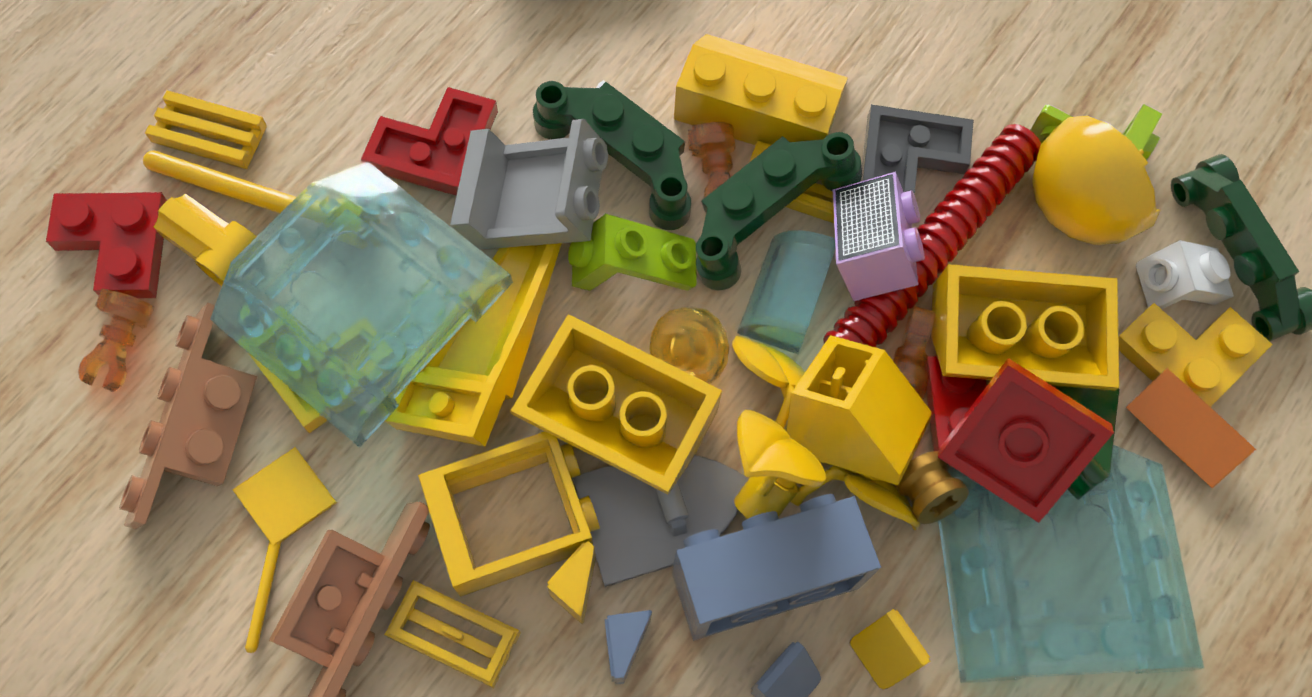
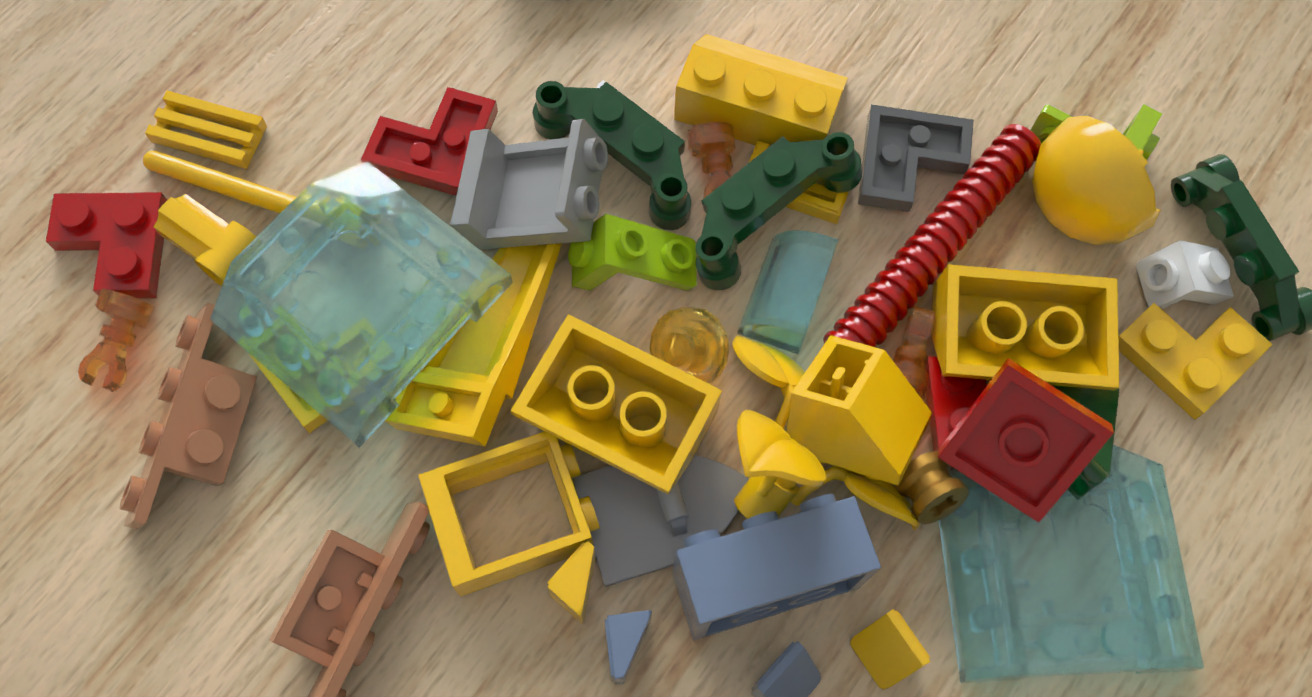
(280, 502): yellow piece -> none
(498, 656): yellow tile -> none
(876, 236): brick -> none
(1190, 428): orange tile -> none

